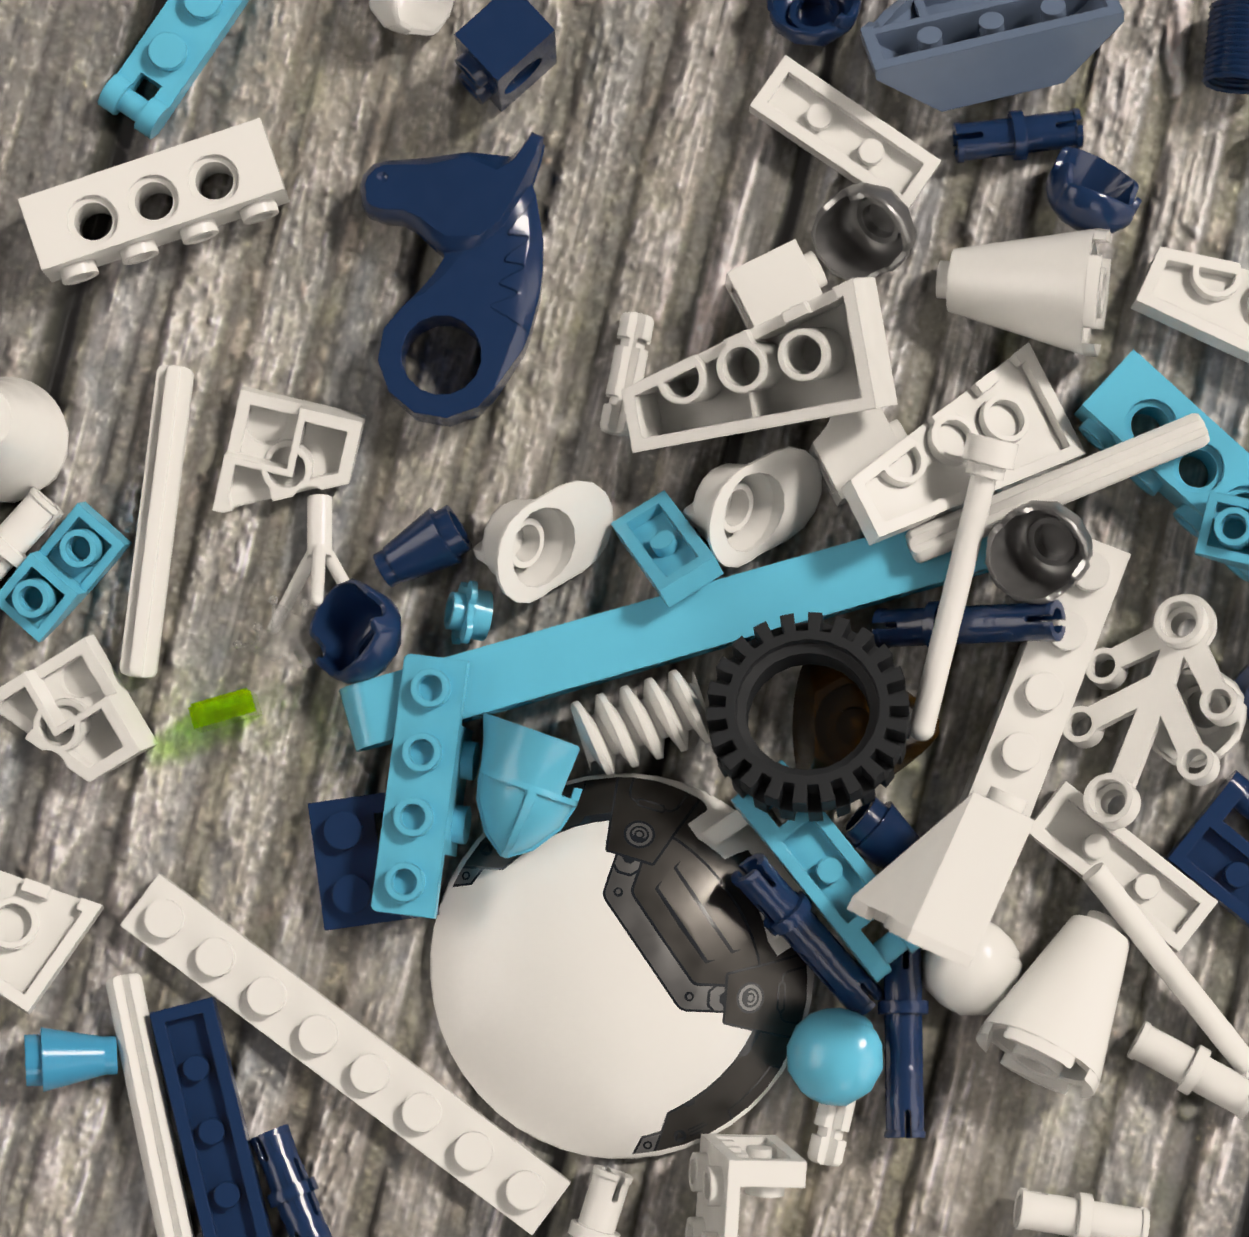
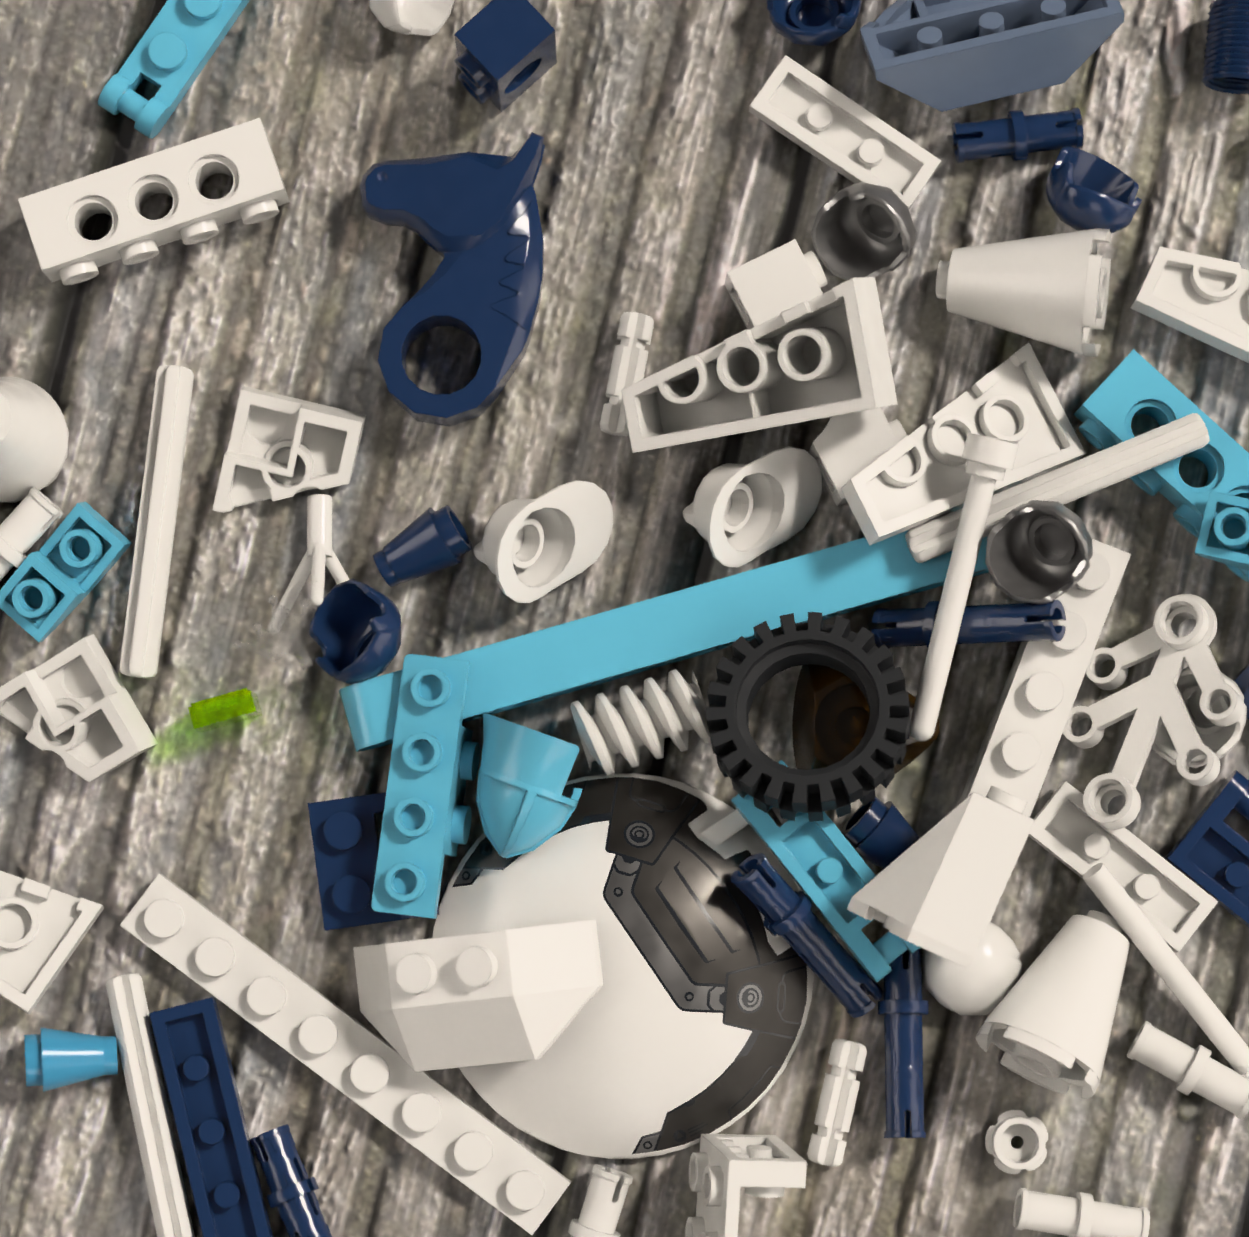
(468, 613): medium azure plate -> none
(479, 993): none -> white wedge
(667, 548): medium azure plate -> none
(835, 1056): medium azure hair -> none
(1033, 1149): none -> white plate

